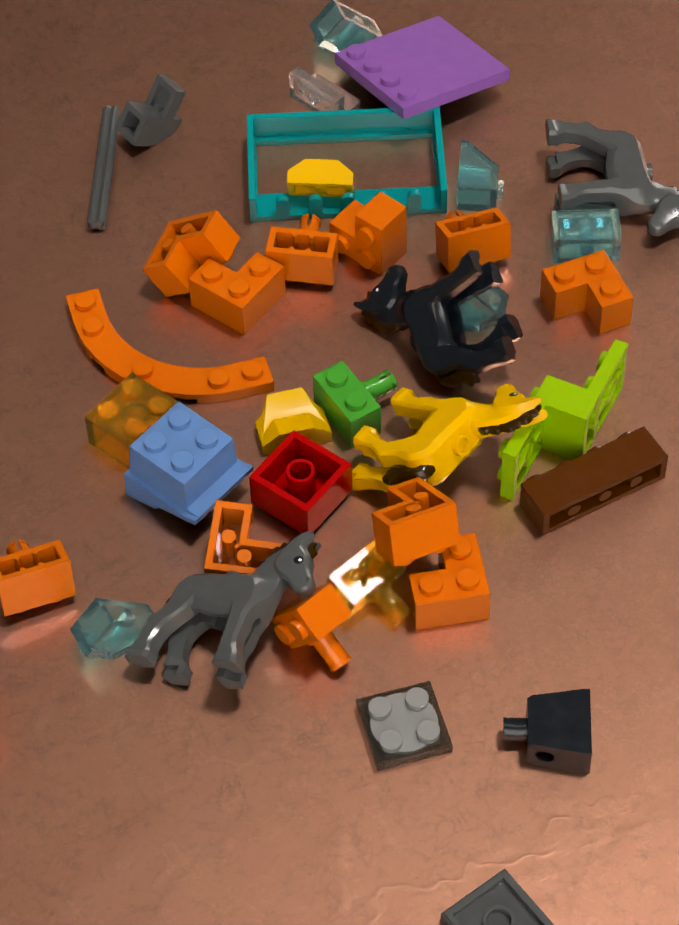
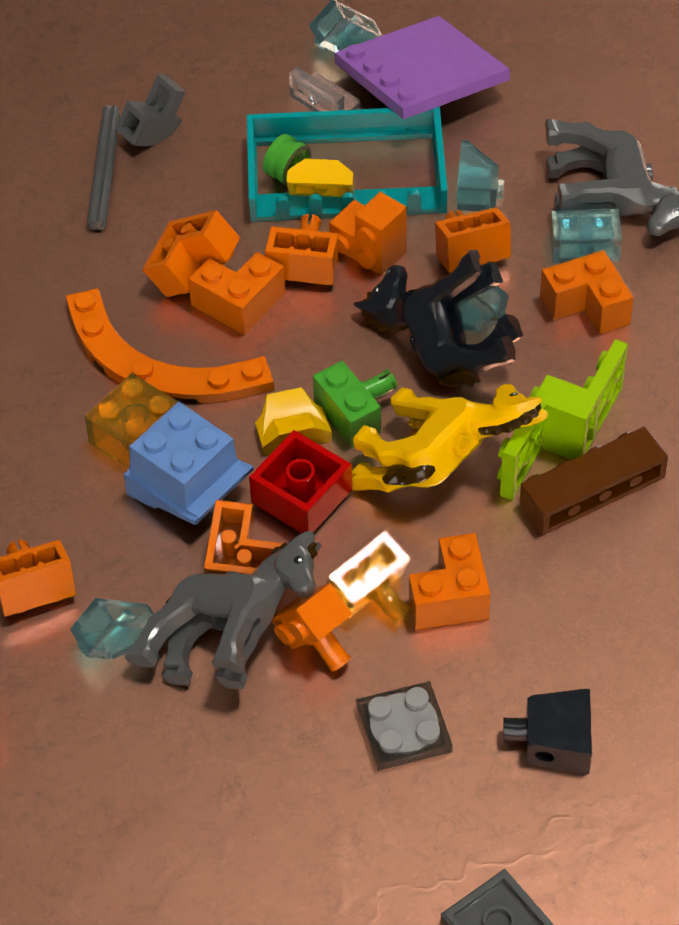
(283, 155): none -> bright green wheel
(415, 523): orange brick -> none

